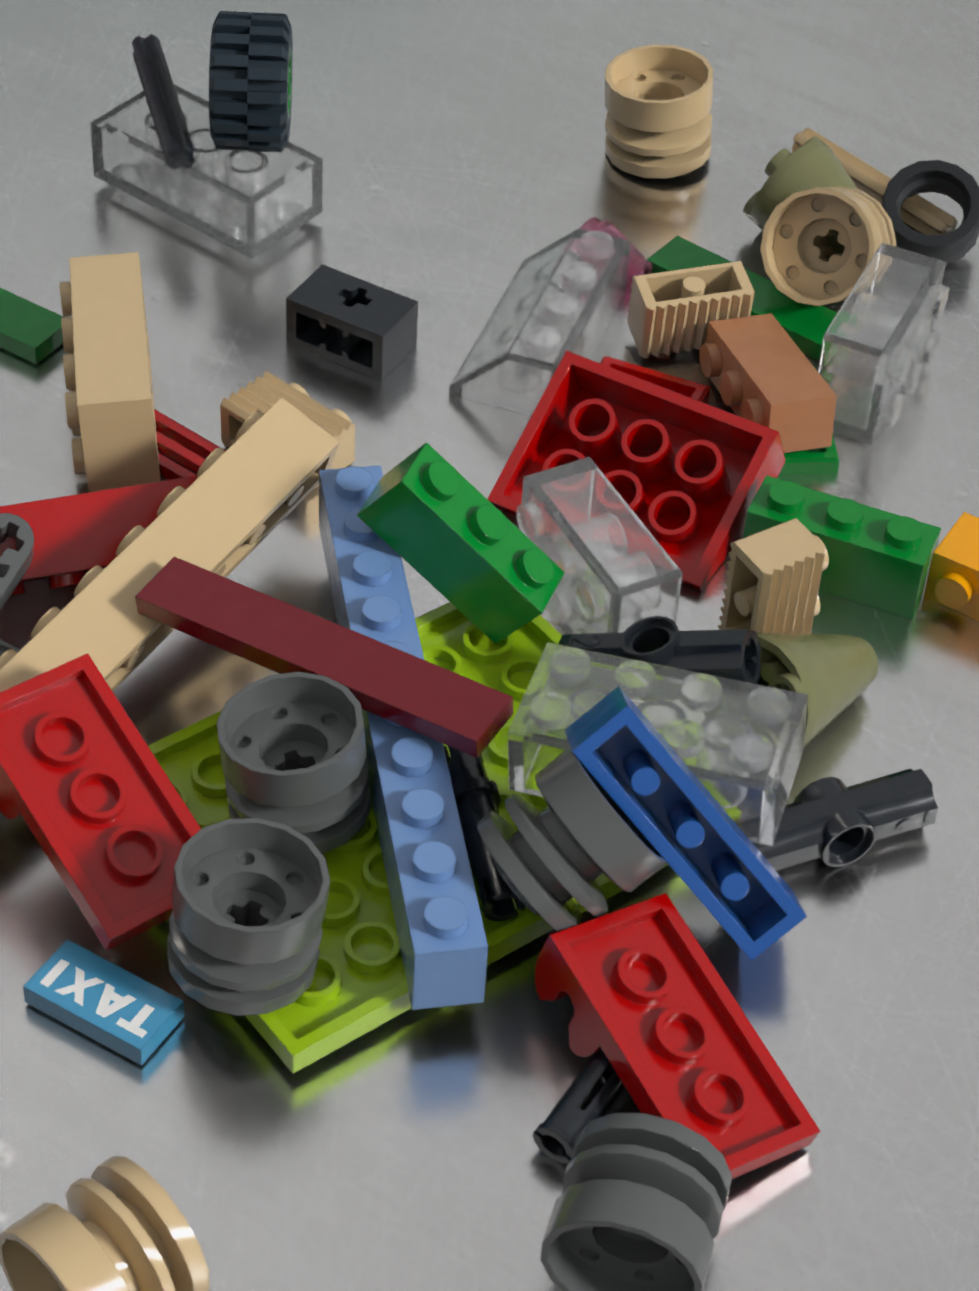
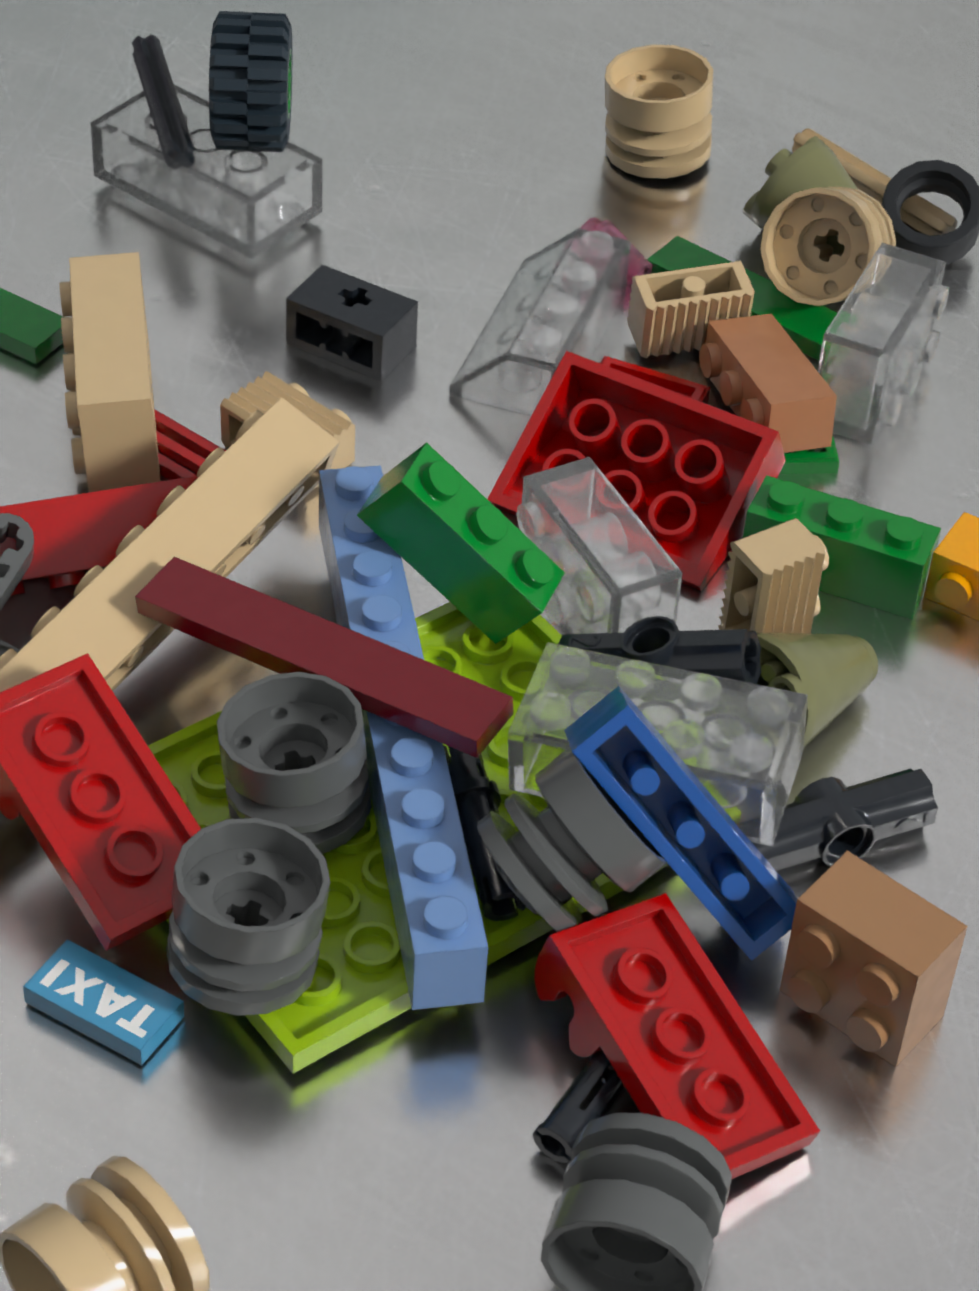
(871, 958): none -> medium nougat brick

